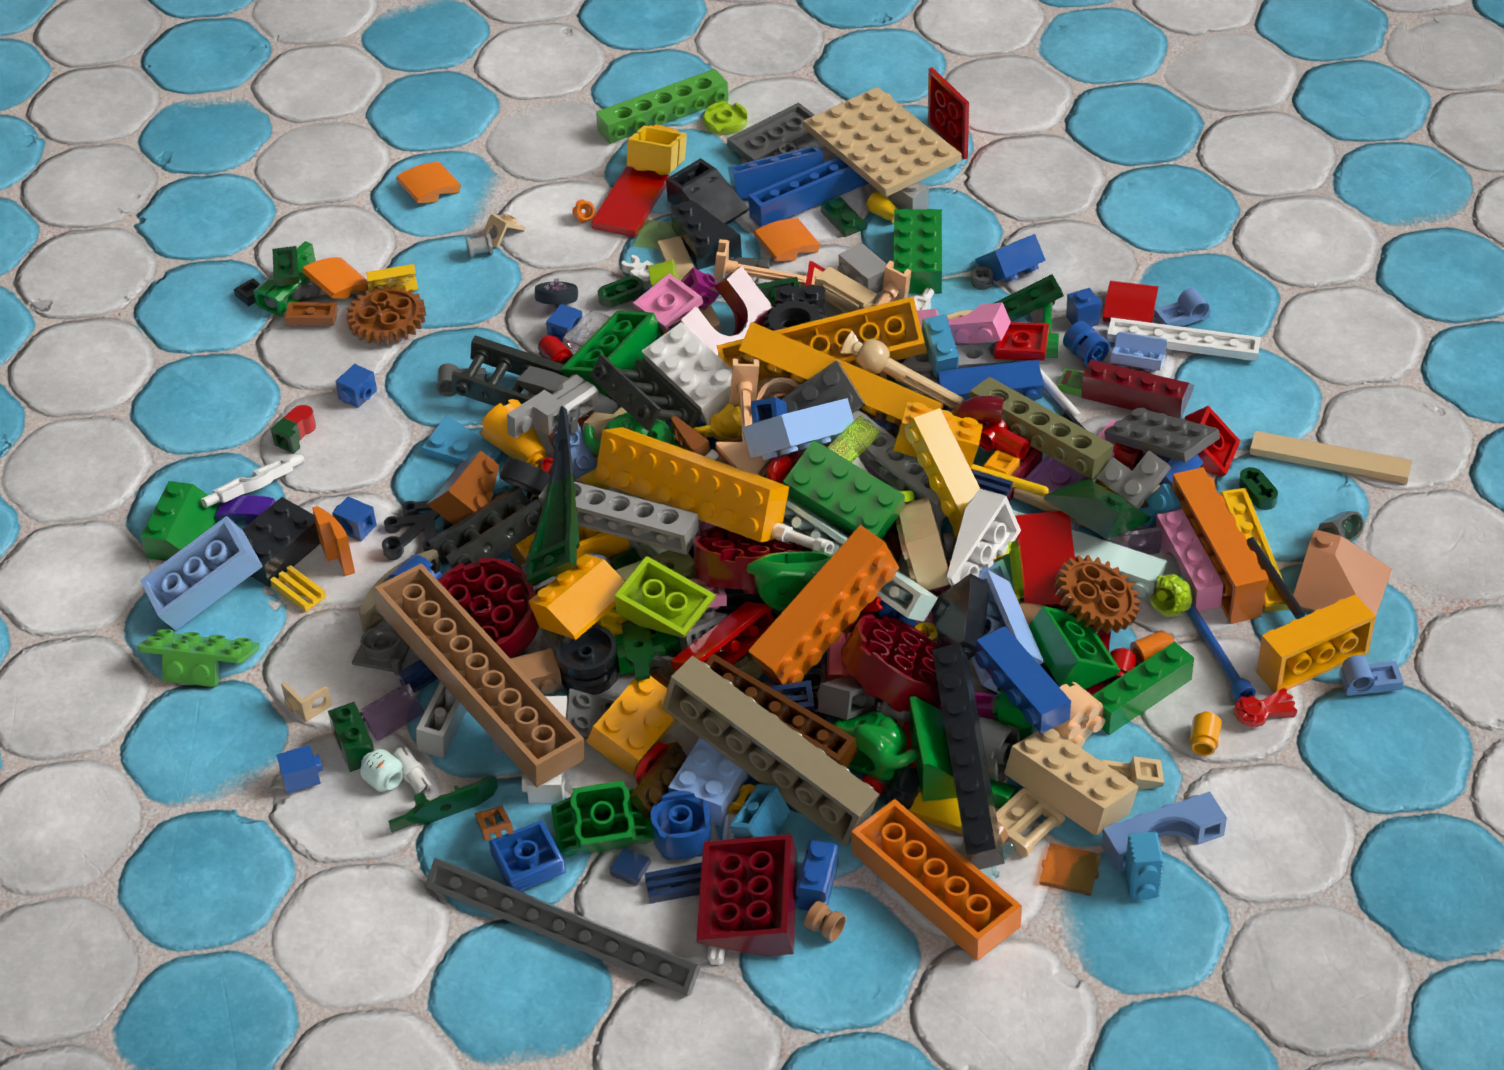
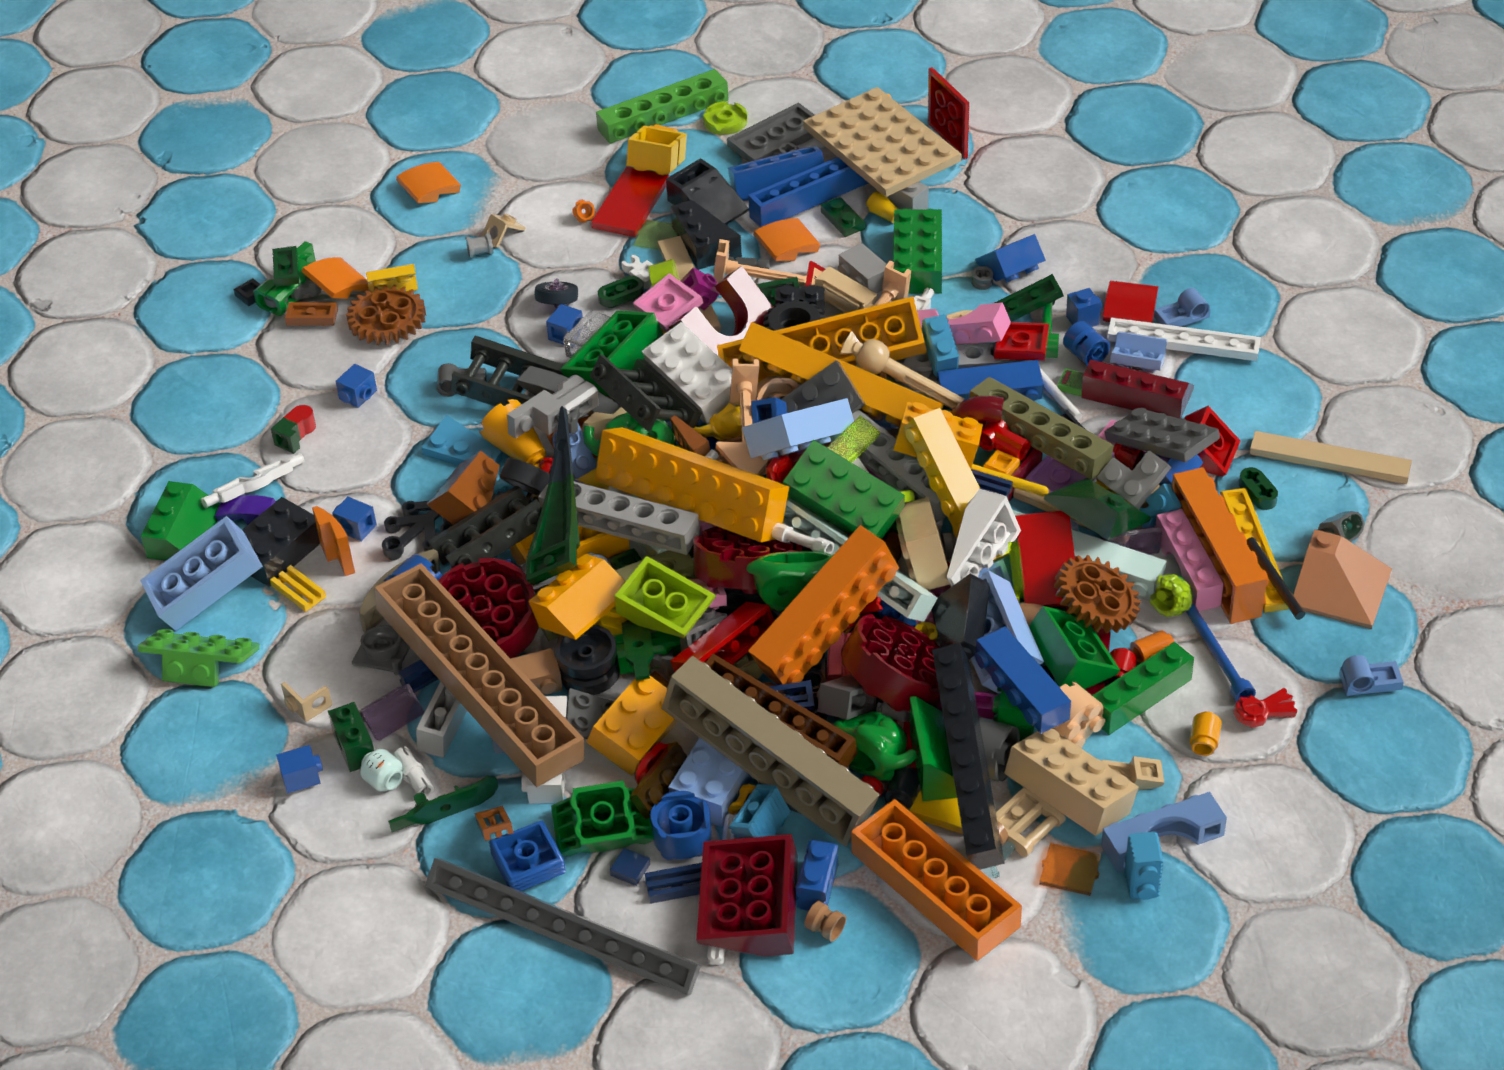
(554, 350): red brick -> none
(1002, 793): green slope -> none
(1315, 643): light orange brick -> none

